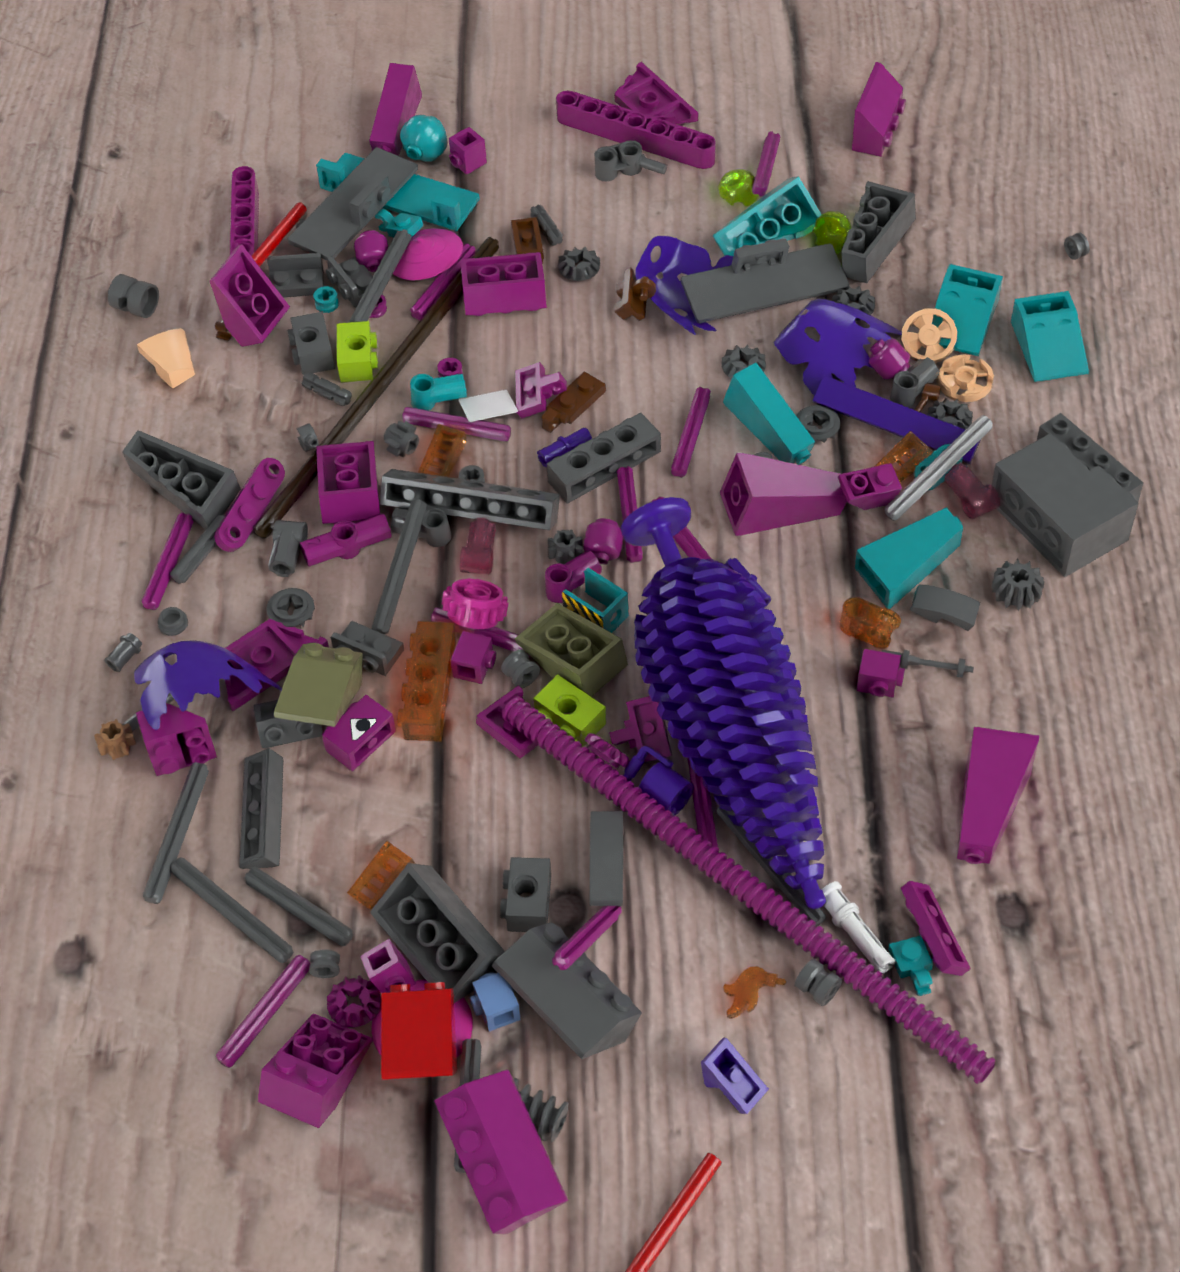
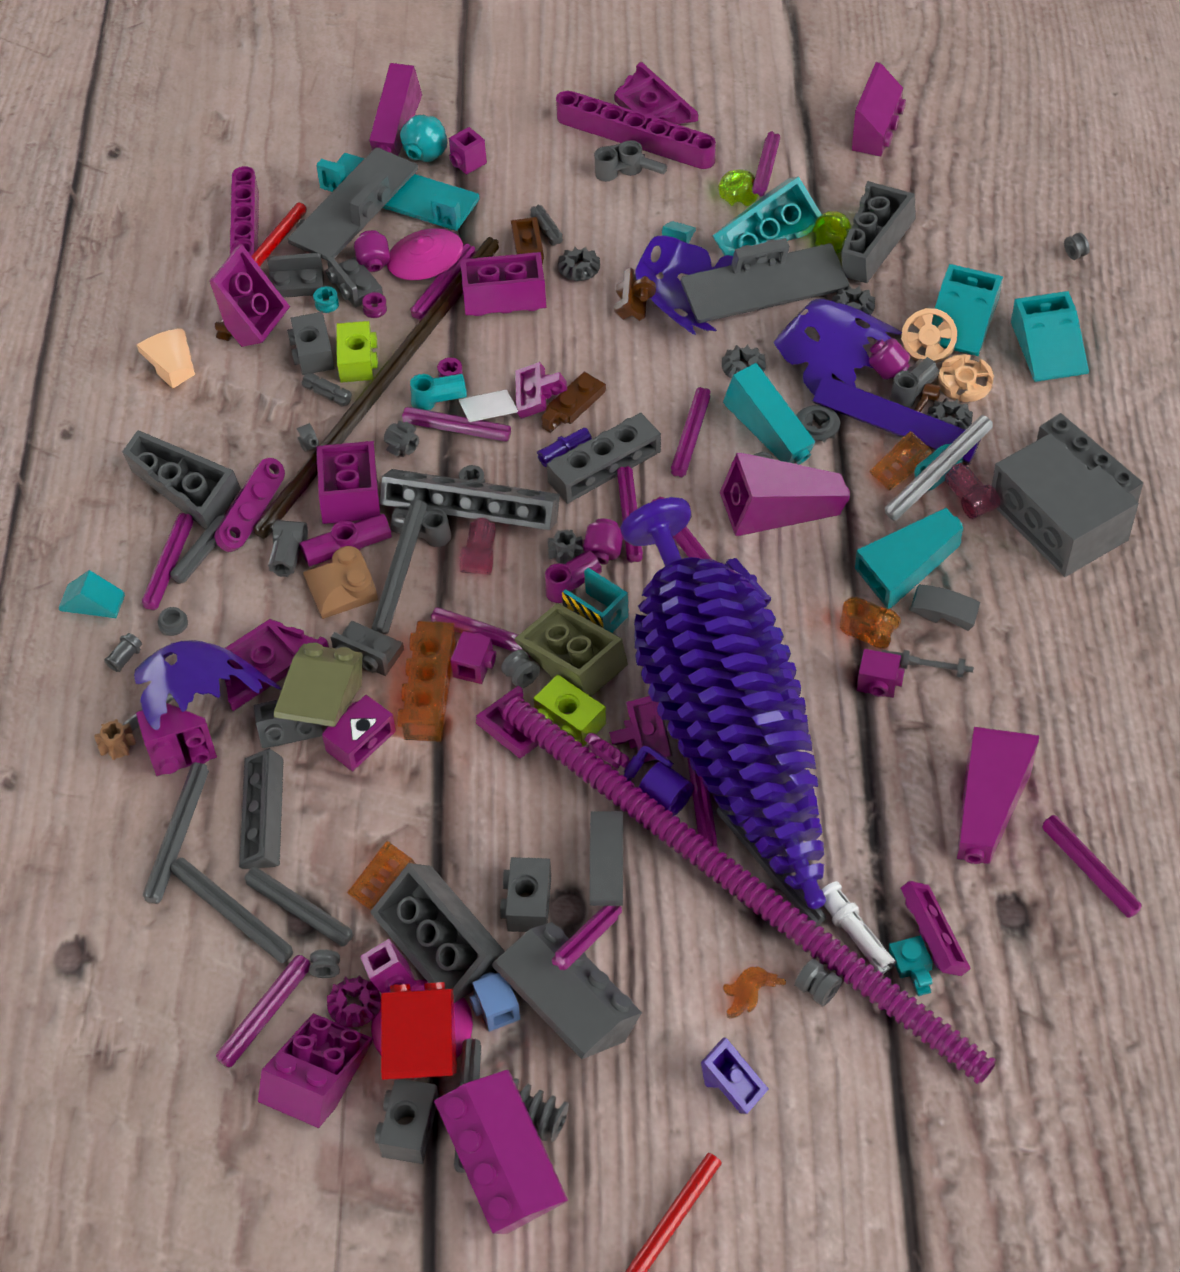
(92, 596): none -> teal slope
(133, 296): dark grey wheel -> none
(280, 603): dark grey gear -> none
(341, 583): none -> medium nougat slope
(381, 277): dark grey axle -> none
(402, 221): teal plate -> none
(410, 1140): none -> dark grey brick
(442, 434): clear orange slope -> none
(475, 603): dark pink gear -> none
(678, 230): none -> teal slope
(870, 486): magenta slope -> none
(1017, 584): dark grey gear -> none
(1092, 866): none -> magenta axle

